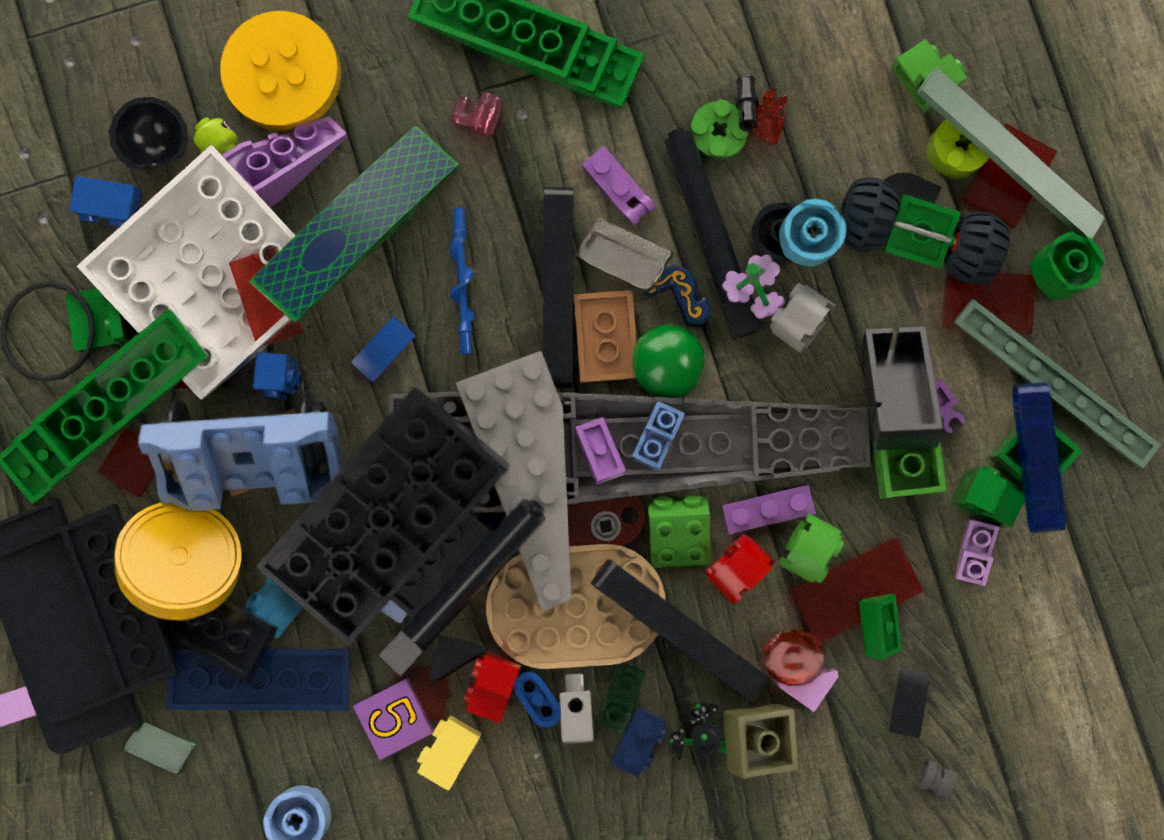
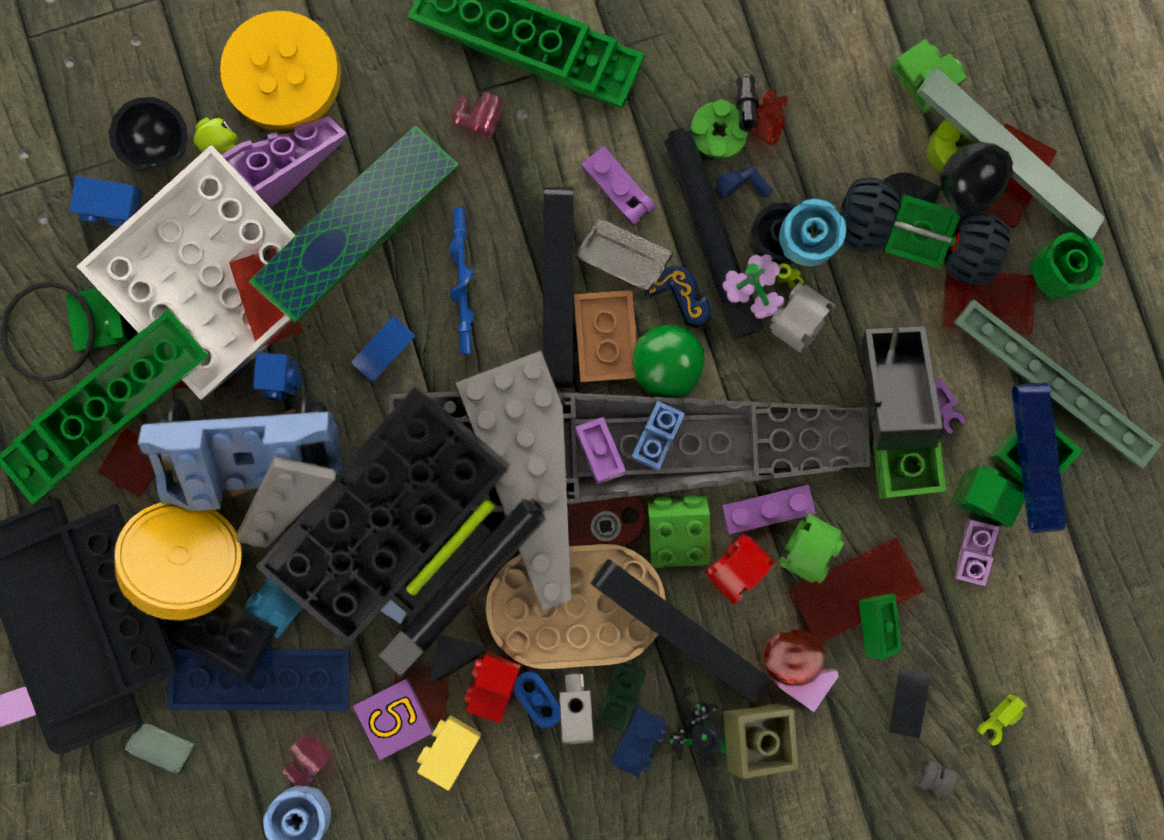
(281, 498): none -> light grey wing
(310, 755): none -> clear pink piece
(450, 547): none -> lime bar
(730, 182): none -> dark blue plate
(789, 275): none -> lime arm
(975, 177): none -> black cylinder
(1005, 714): none -> lime plate

